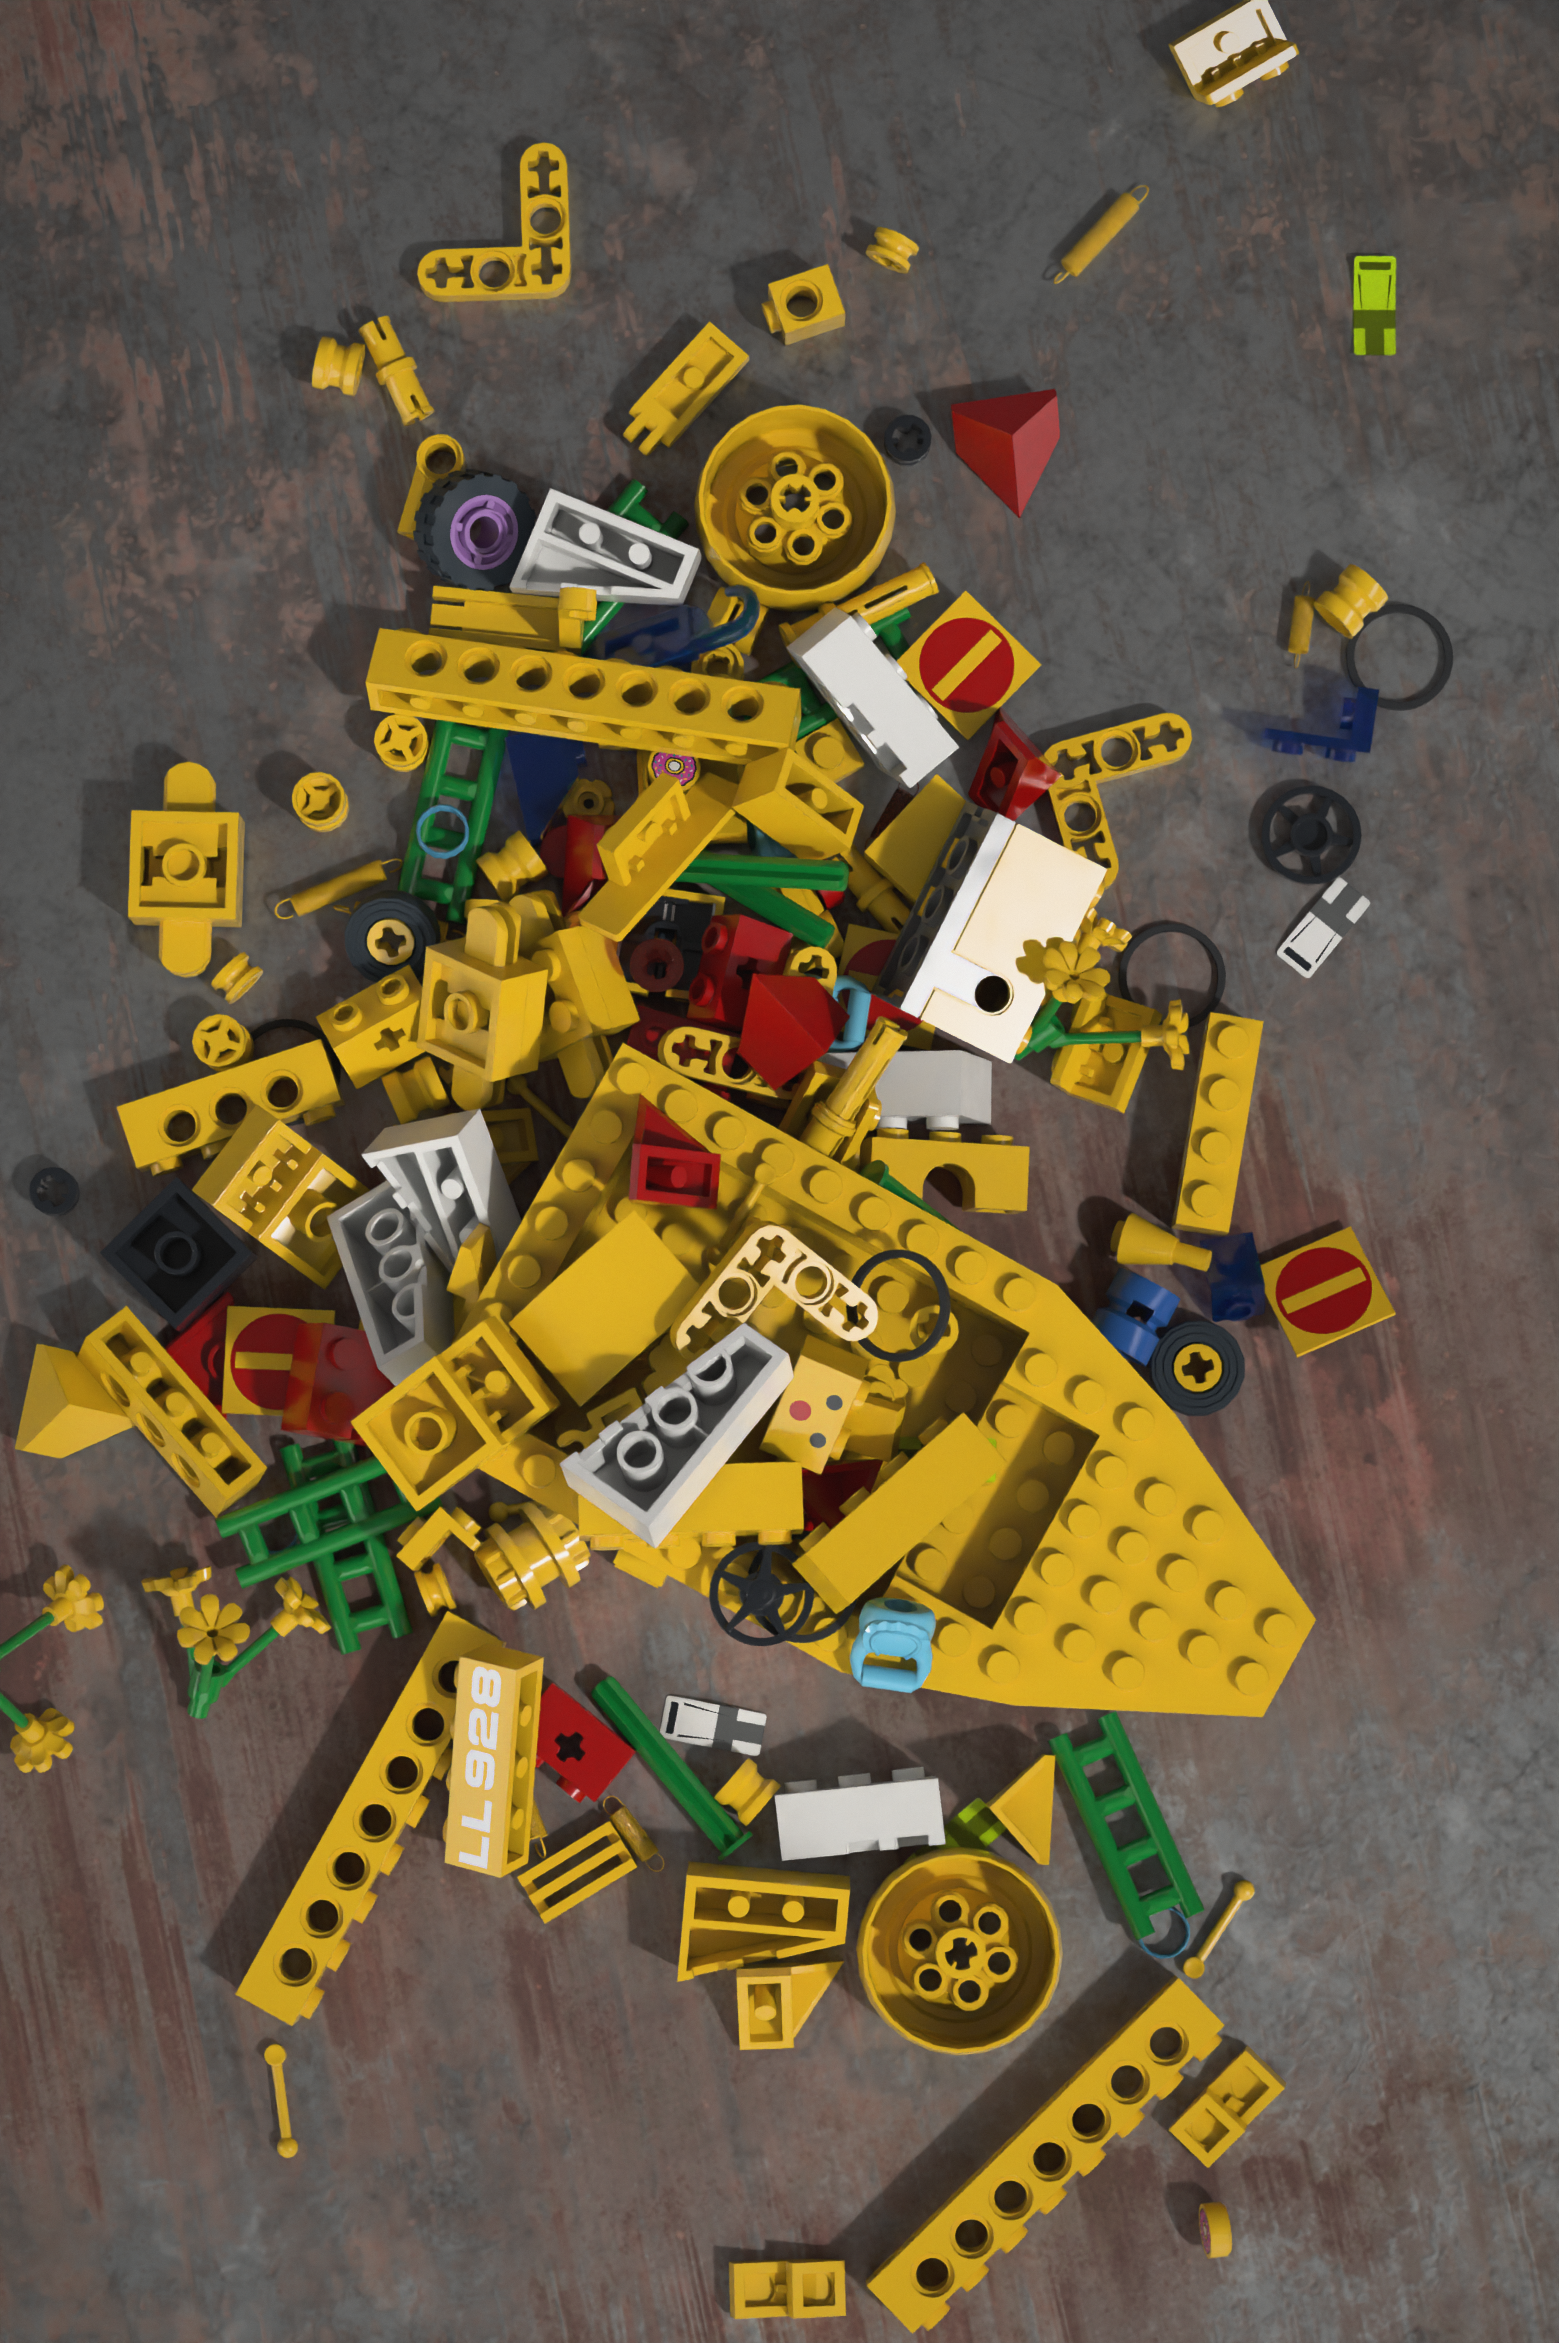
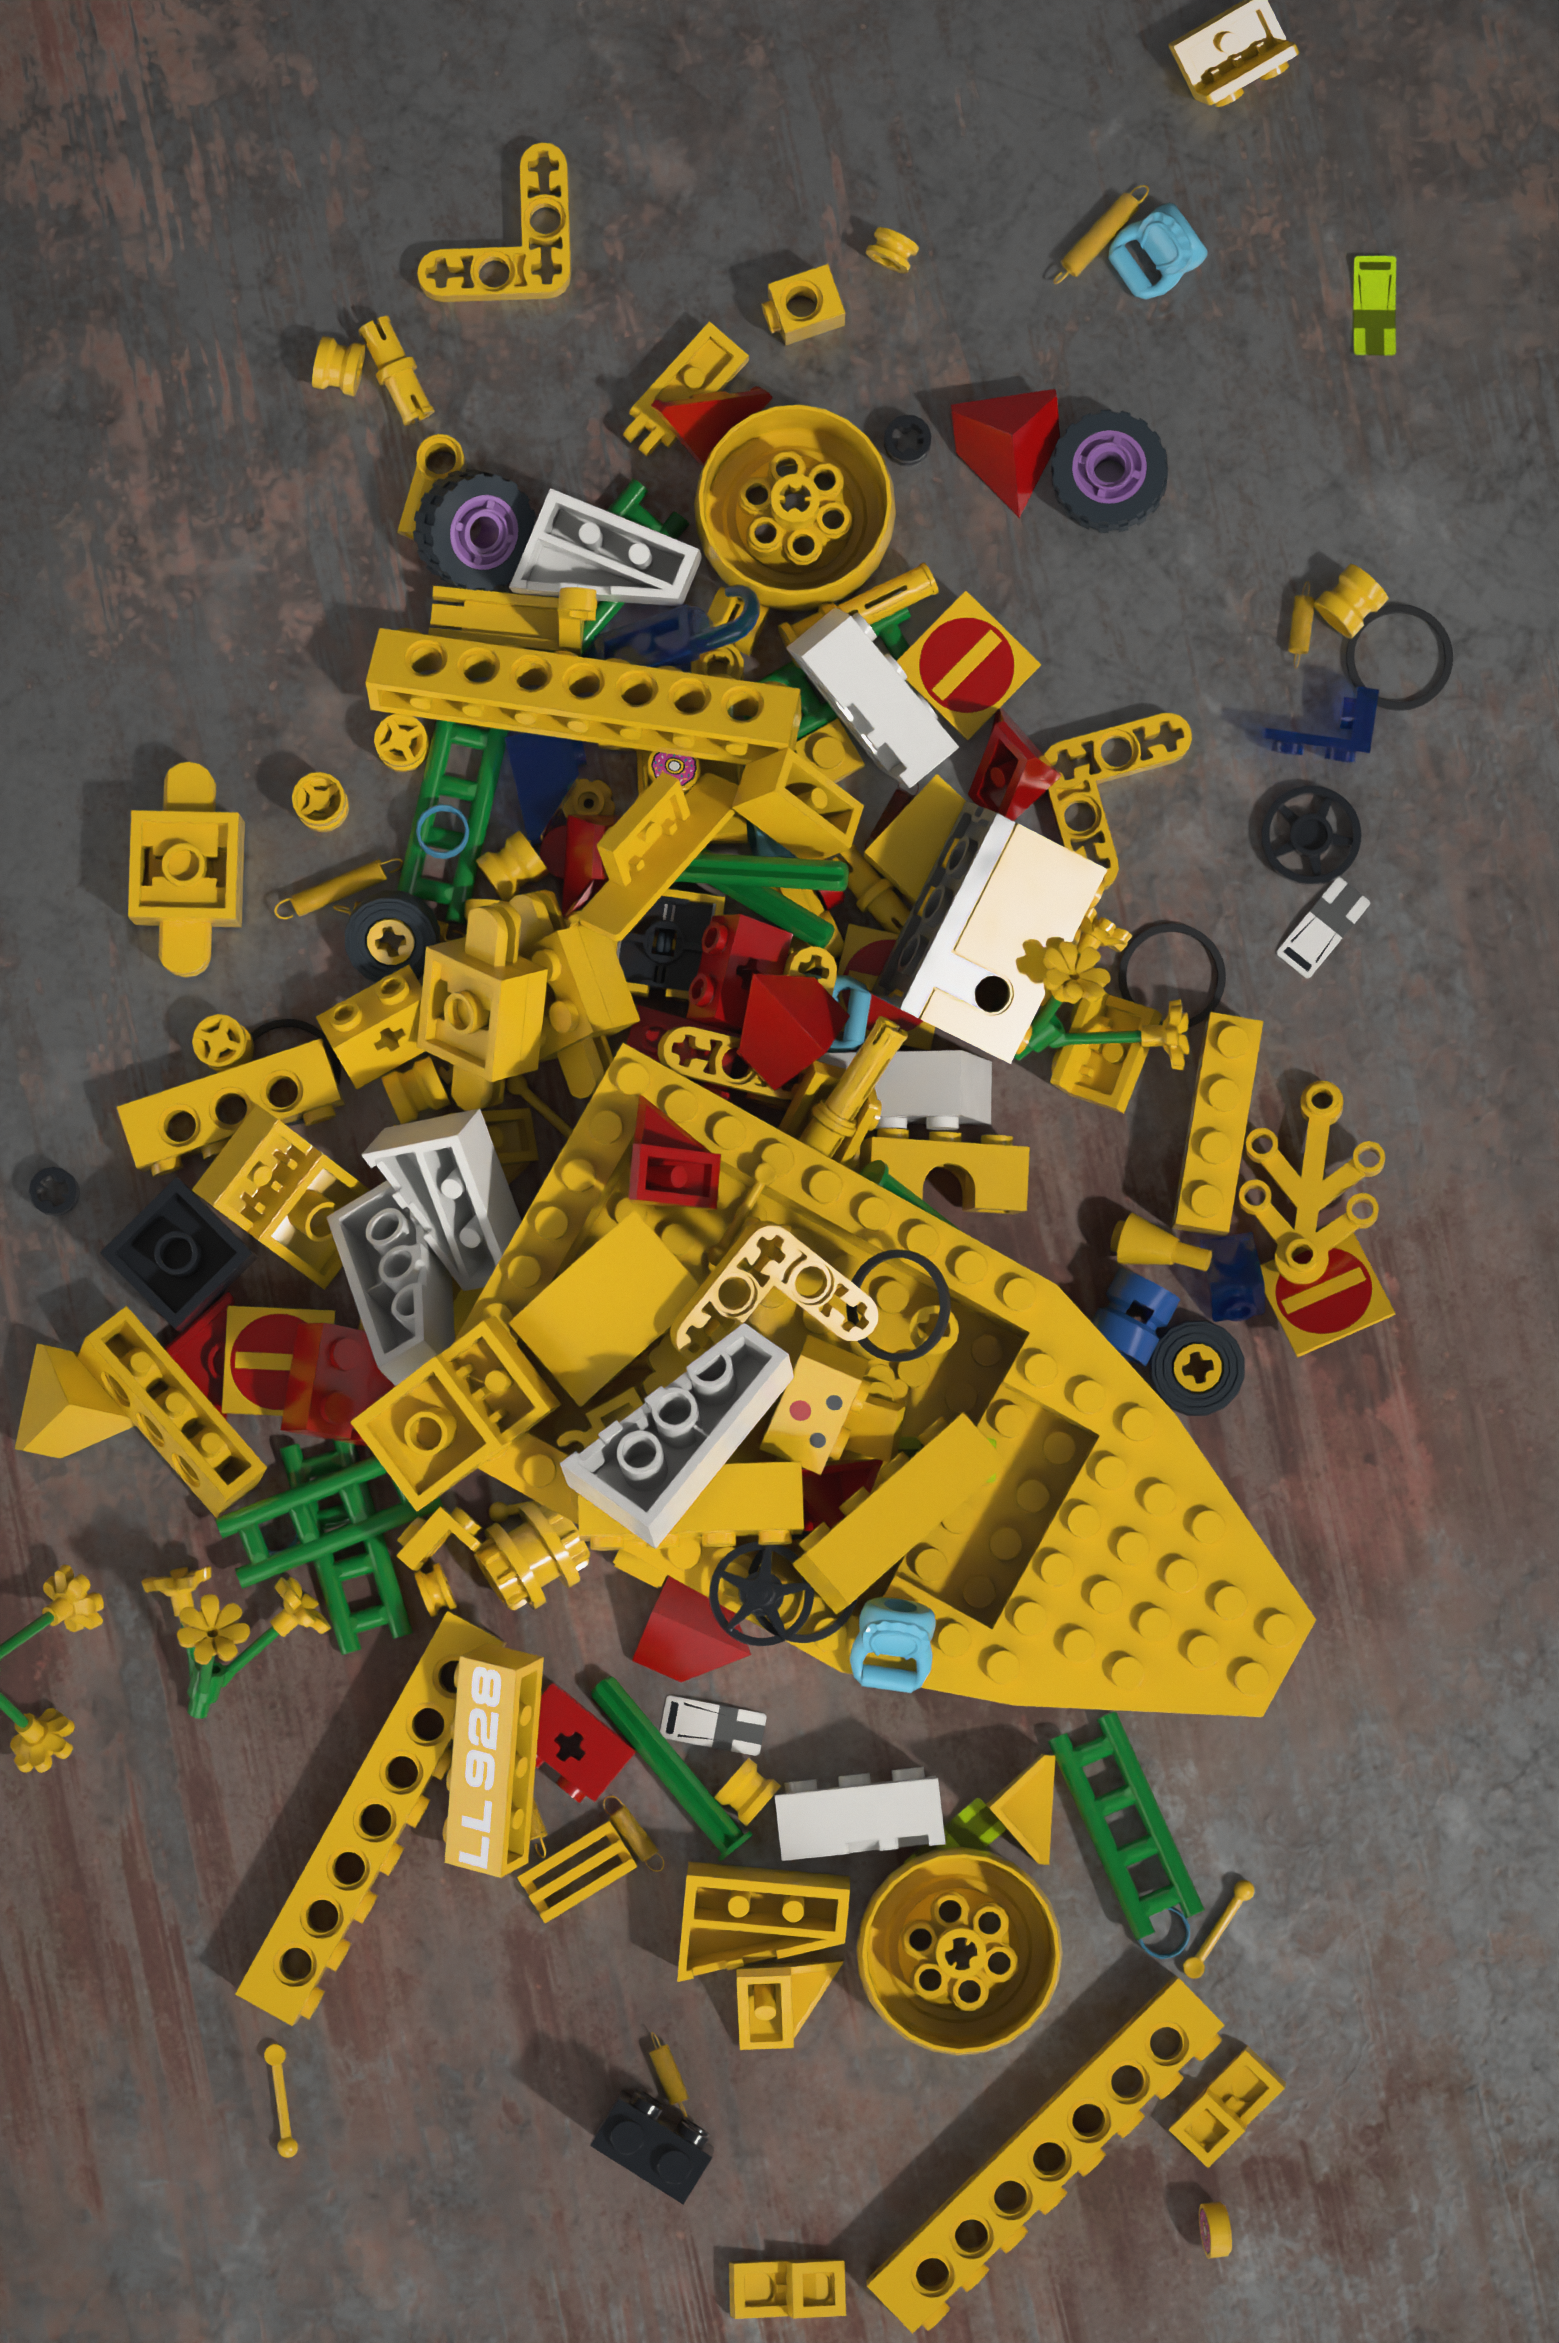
(237, 977): yellow bush -> none
(472, 1270): yellow slope -> none
(654, 2146): none -> black brick
(656, 951): clear red cone -> none
(669, 2075): none -> yellow piece
(685, 1637): none -> red slope
(709, 416): none -> red tile
(1102, 439): none -> black wheel
(1169, 244): none -> medium azure piece
(1310, 1191): none -> yellow plant

